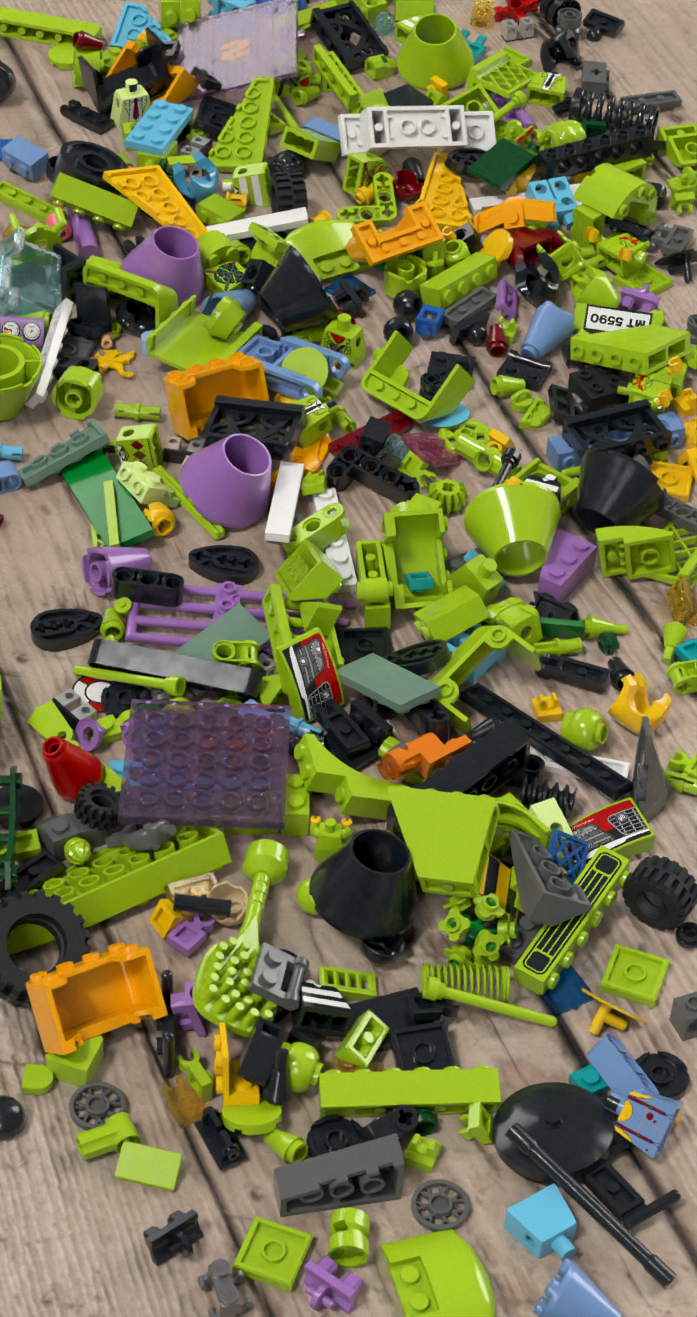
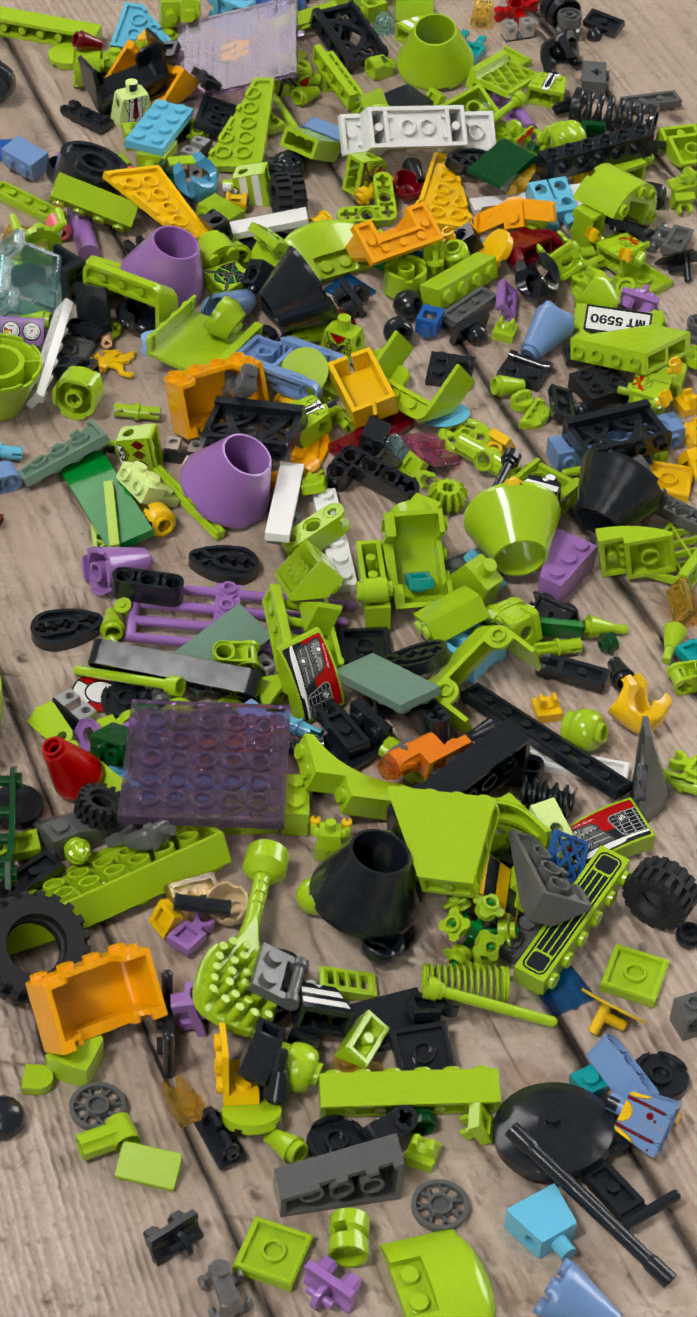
(110, 744): none -> dark green slope
(198, 1078): lime plate -> none
(216, 221): none -> leg
(242, 385): none -> dark grey animal
(364, 390): none -> yellow piece
(430, 384): black wheel -> none
(440, 85): yellow tile -> none
(497, 341): dark red cone -> none
(625, 282): none -> lime tile

